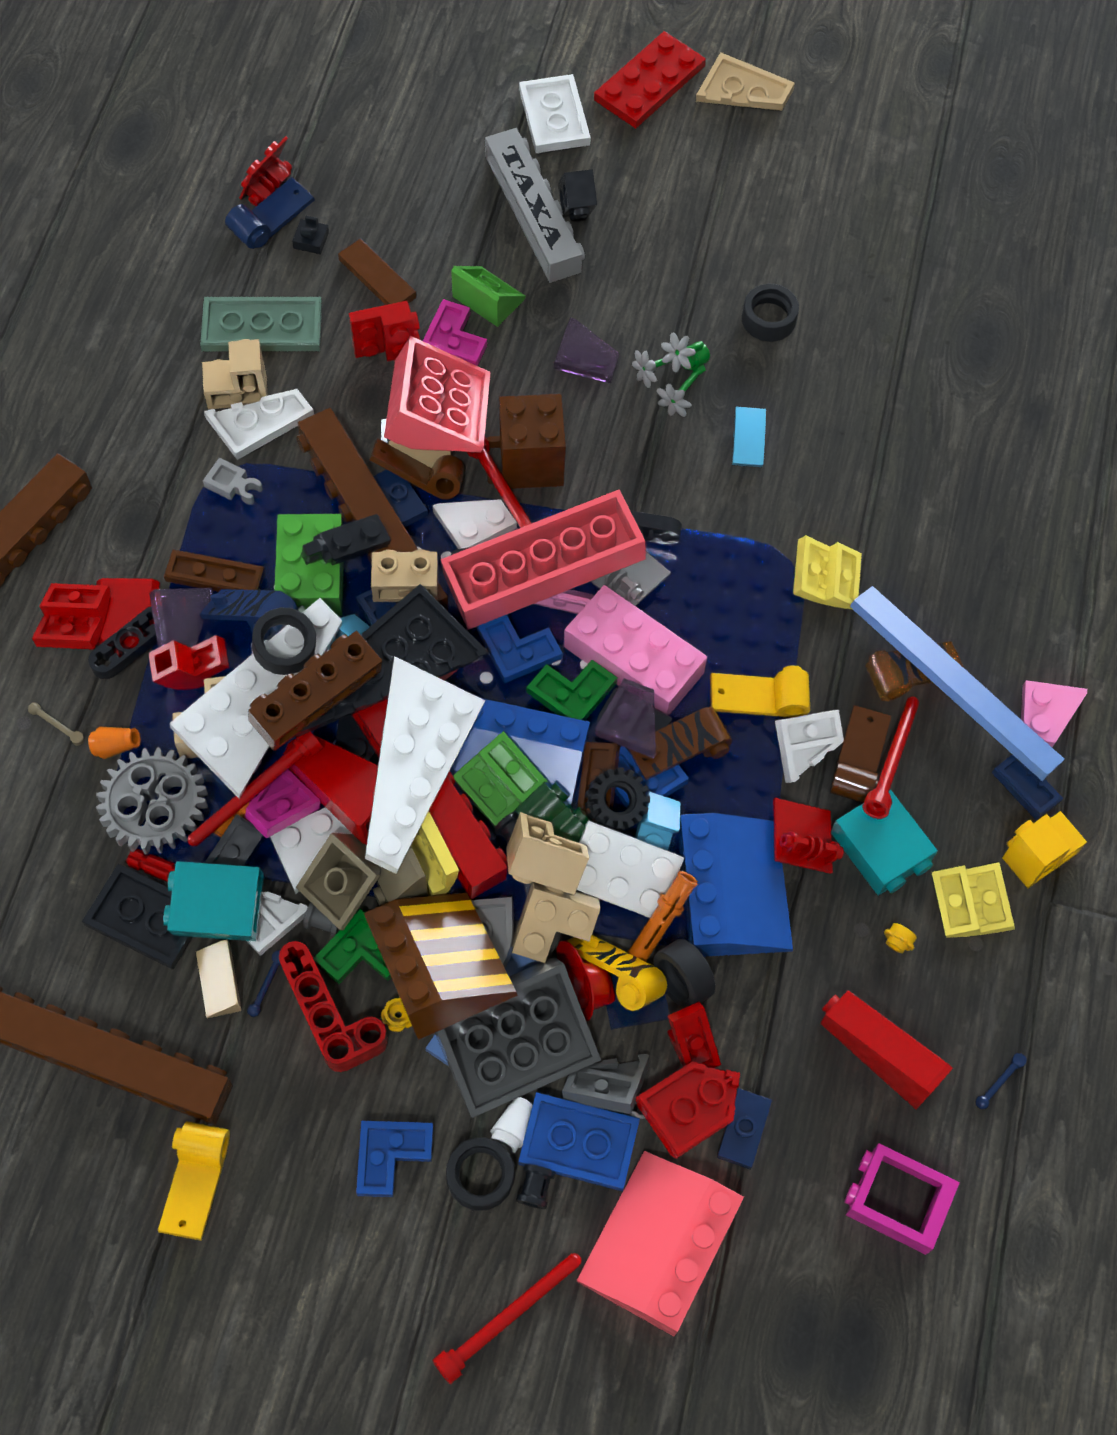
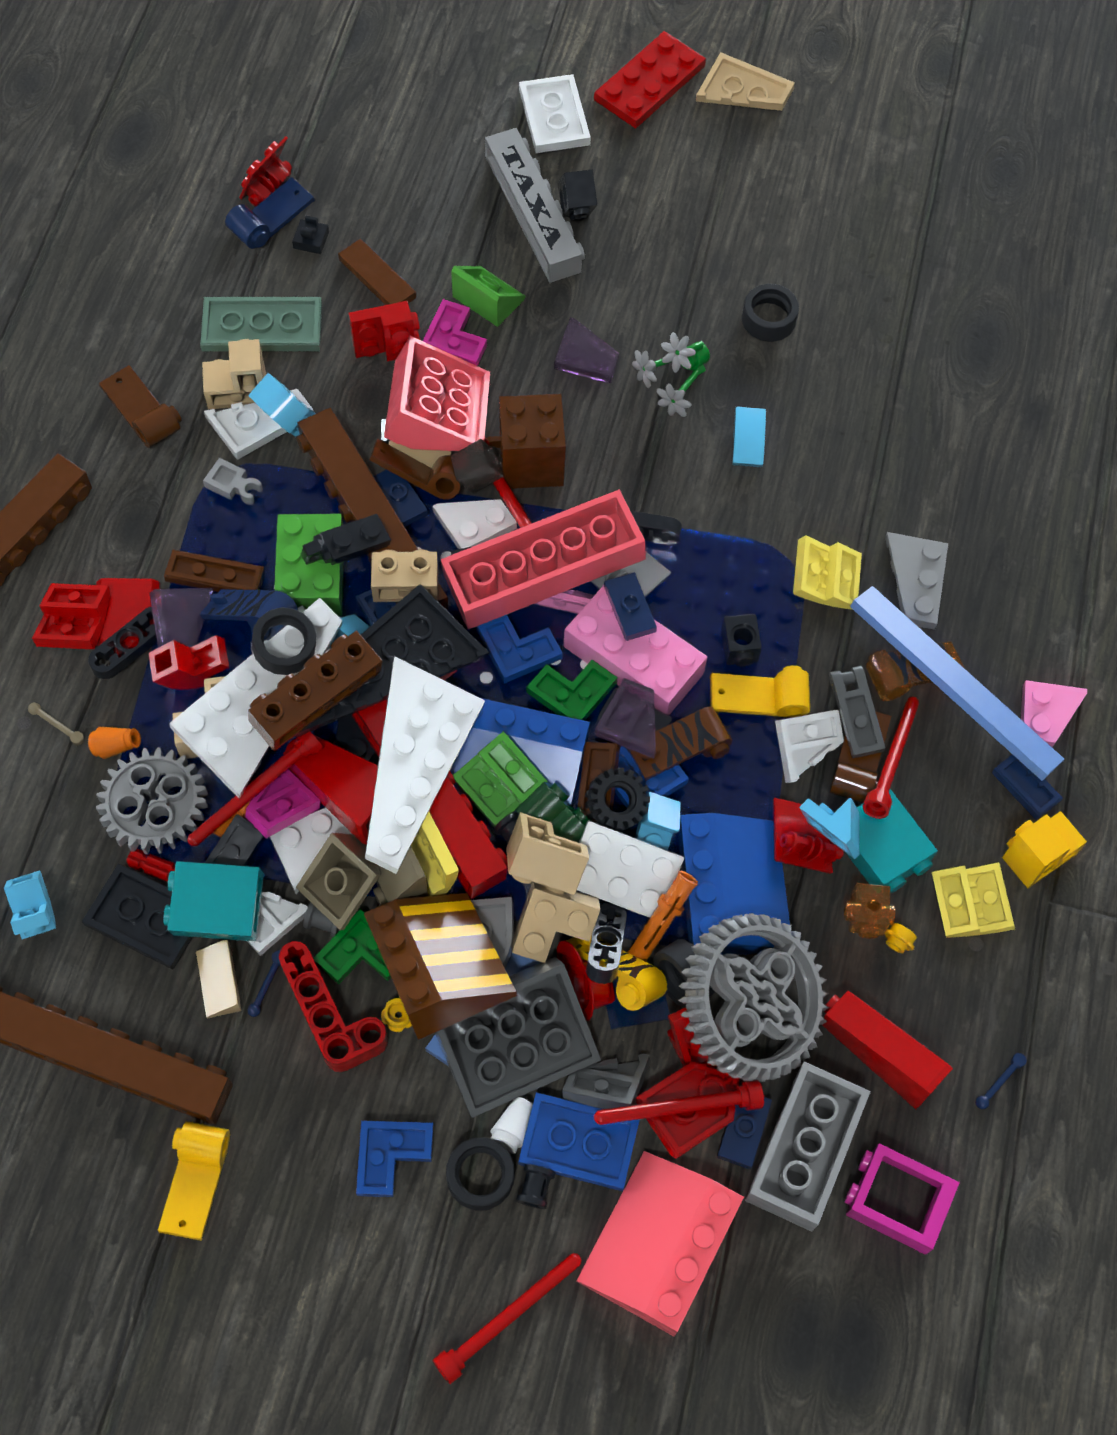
(29, 905): none -> medium azure brick
(140, 408): none -> reddish brown door
(280, 404): none -> medium azure brick
(477, 465): none -> clear smoke brick
(610, 953): none -> black beam
(630, 606): none -> dark blue plate
(741, 628): none -> black brick
(747, 1096): none -> red piece
(753, 997): none -> light grey gear
(808, 1146): none -> light grey brick
(839, 827): none -> medium azure slope
(857, 712): none -> dark grey plate
(869, 910): none -> clear orange brick
(918, 575): none -> light grey wing

